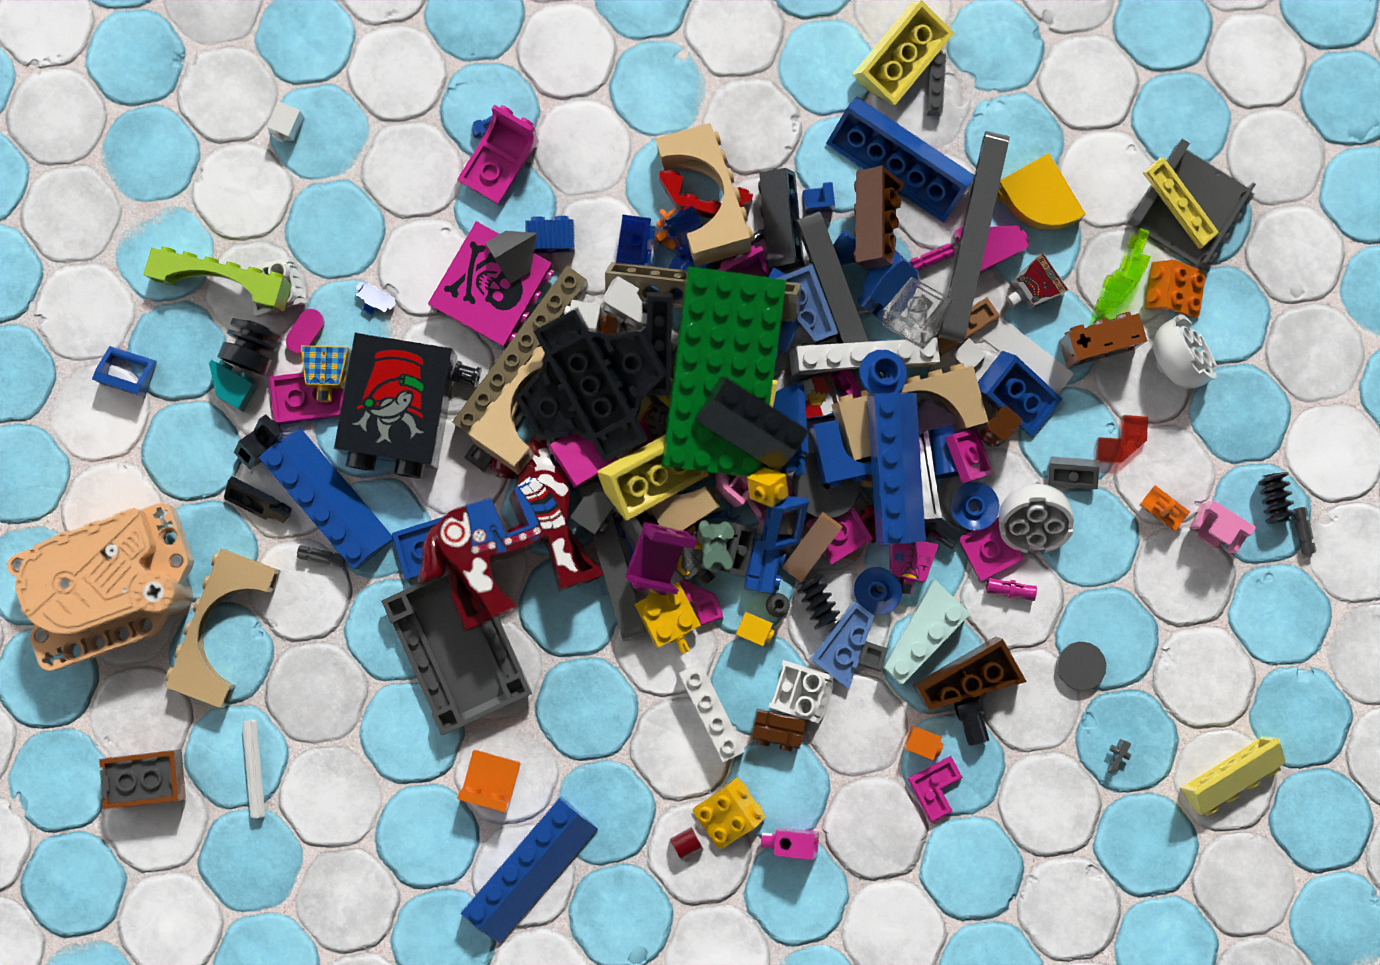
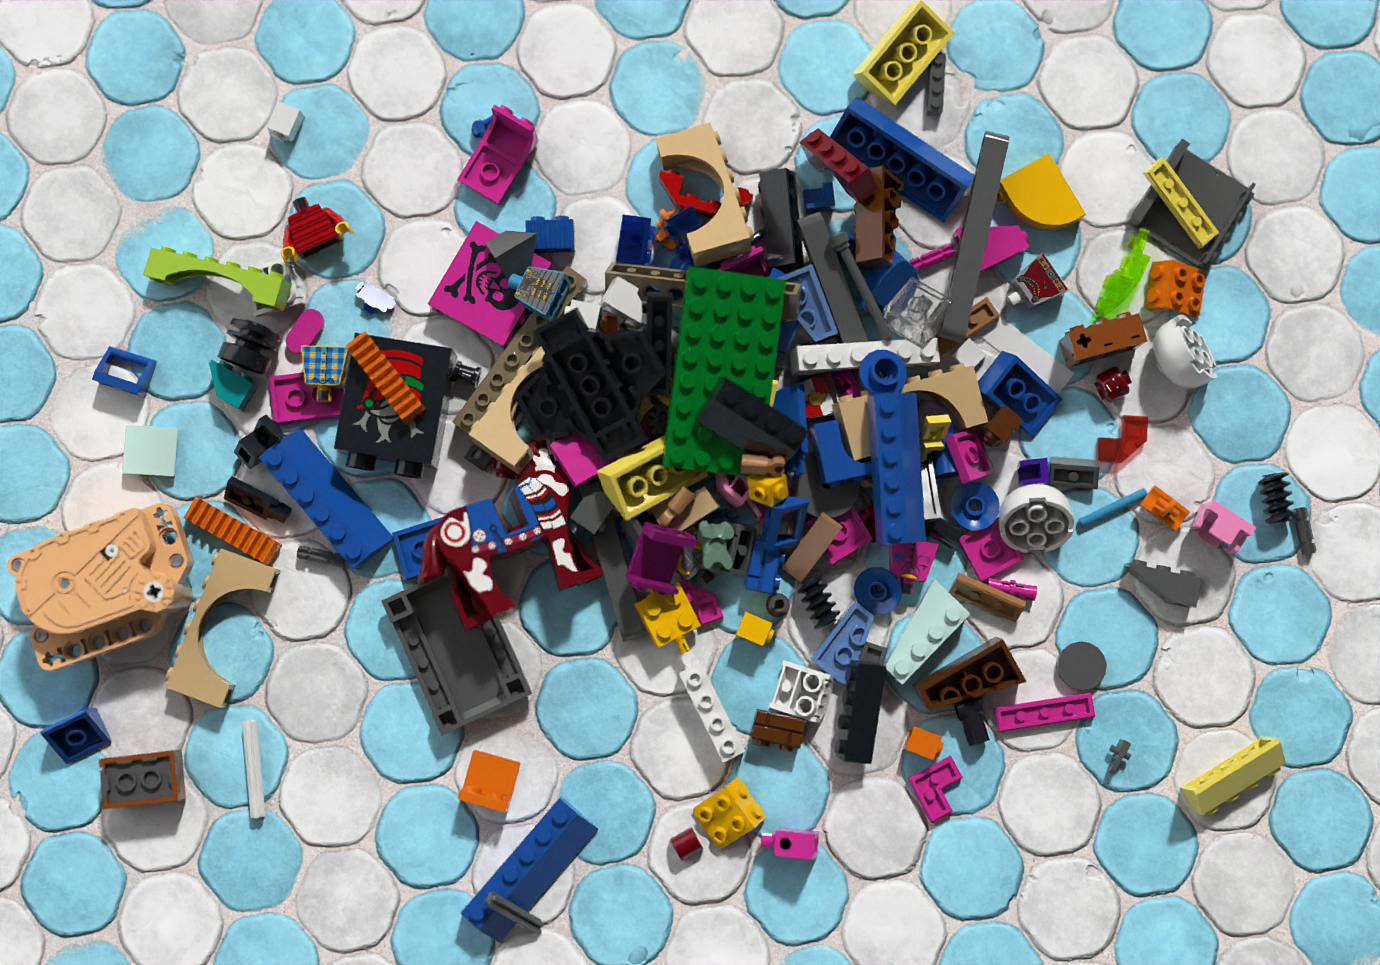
(77, 735): none -> blue slope
(149, 450): none -> light aqua slope
(232, 531): none -> orange gear
(312, 230): none -> torso
(385, 377): none -> orange gear
(513, 912): none -> dark grey axle
(540, 290): none -> torso
(677, 506): none -> medium nougat bar
(761, 465): none -> medium nougat bar
(841, 244): none -> dark grey piece
(848, 170): none -> dark red arch
(860, 711): none -> black brick
(932, 434): none -> light yellow slope
(987, 597): none -> medium nougat tile
(1033, 471): none -> dark purple window
(1044, 712): none -> dark pink tile
(1112, 508): none -> dark azure bar
(1113, 384): none -> dark red head
(1170, 586): none -> dark grey slope

